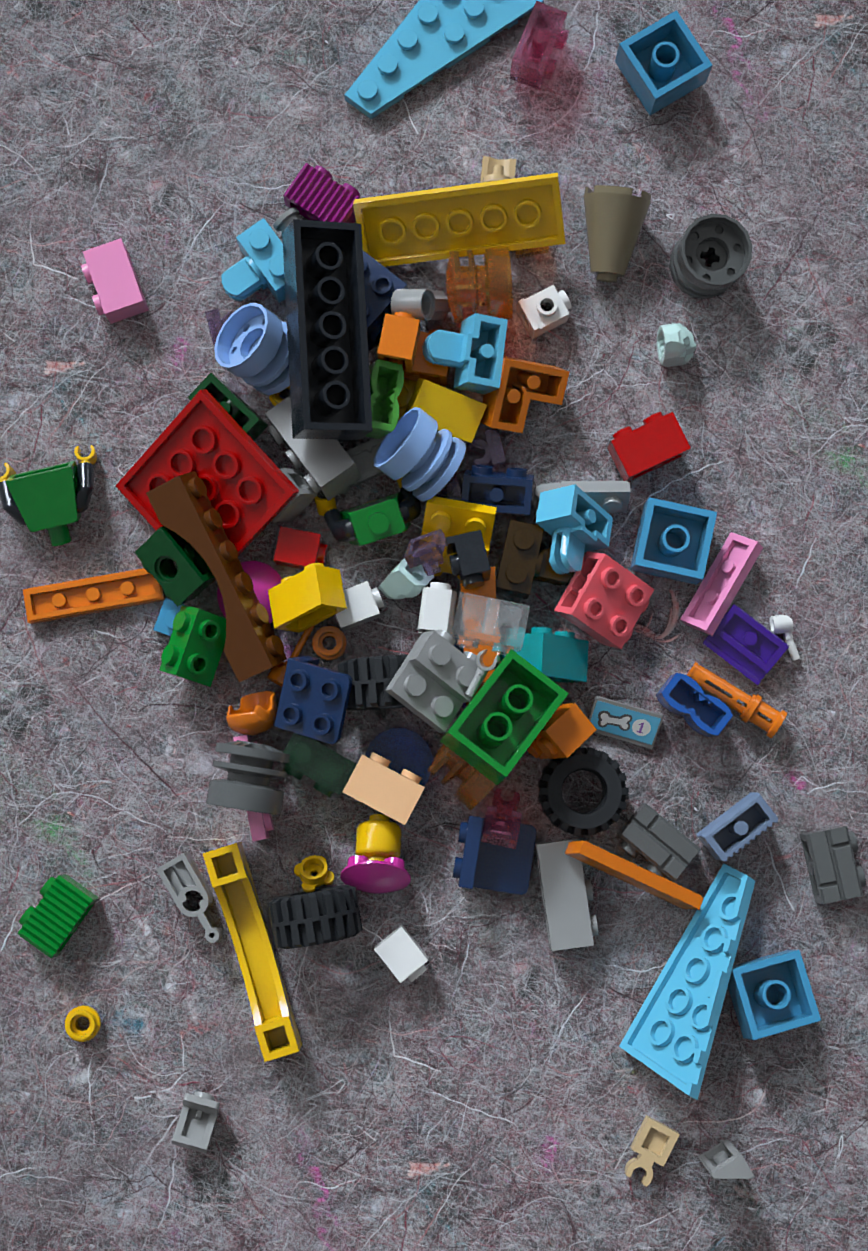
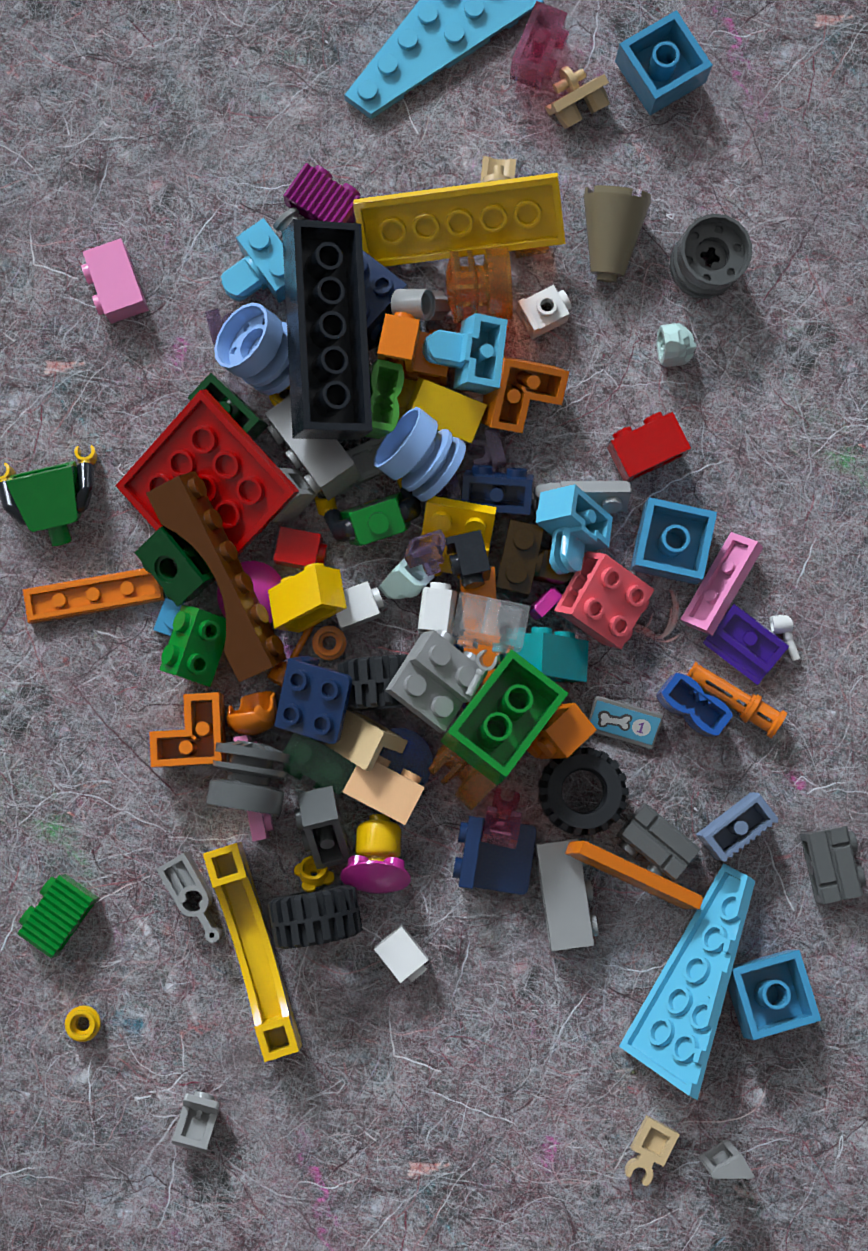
(197, 743): none -> orange brick
(323, 827): none -> dark grey brick
(364, 739): none -> tan panel
(545, 602): none -> dark pink tile
(592, 92): none -> tan hips

